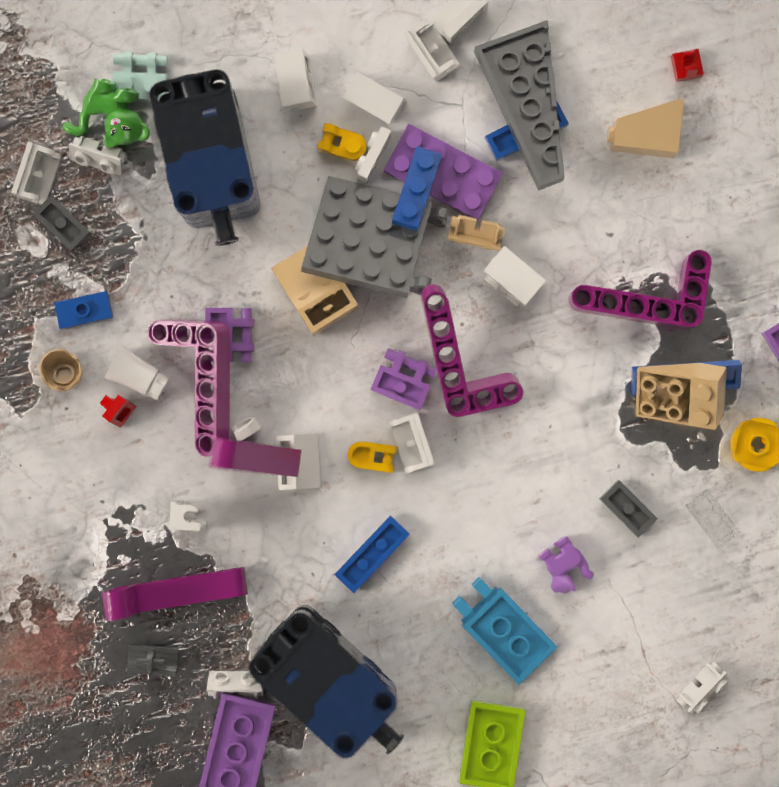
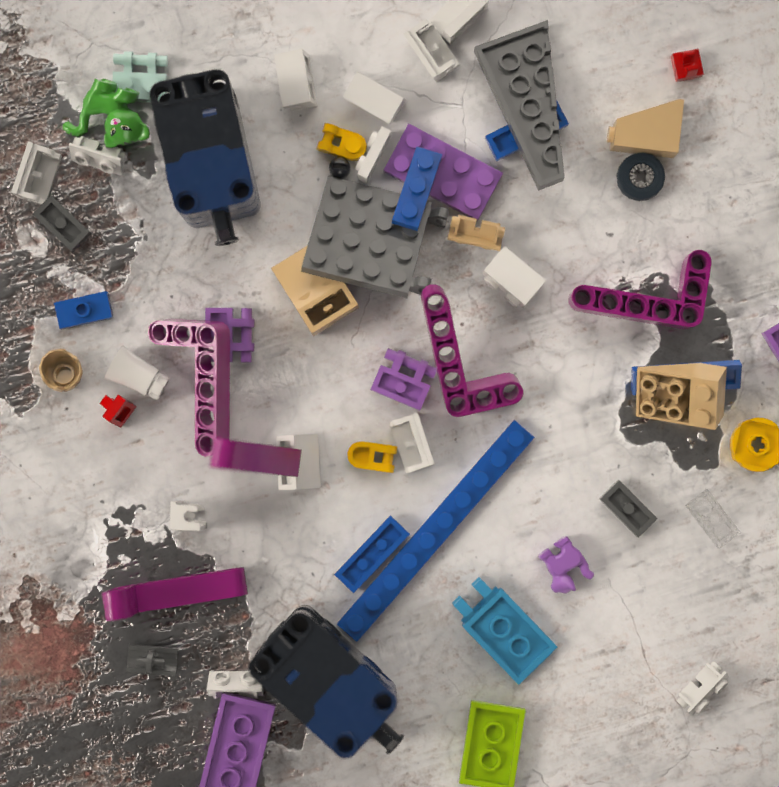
(245, 428): white tile -> none
(337, 172): none -> black hinge
(435, 530): none -> blue plate
(654, 176): none -> black bush

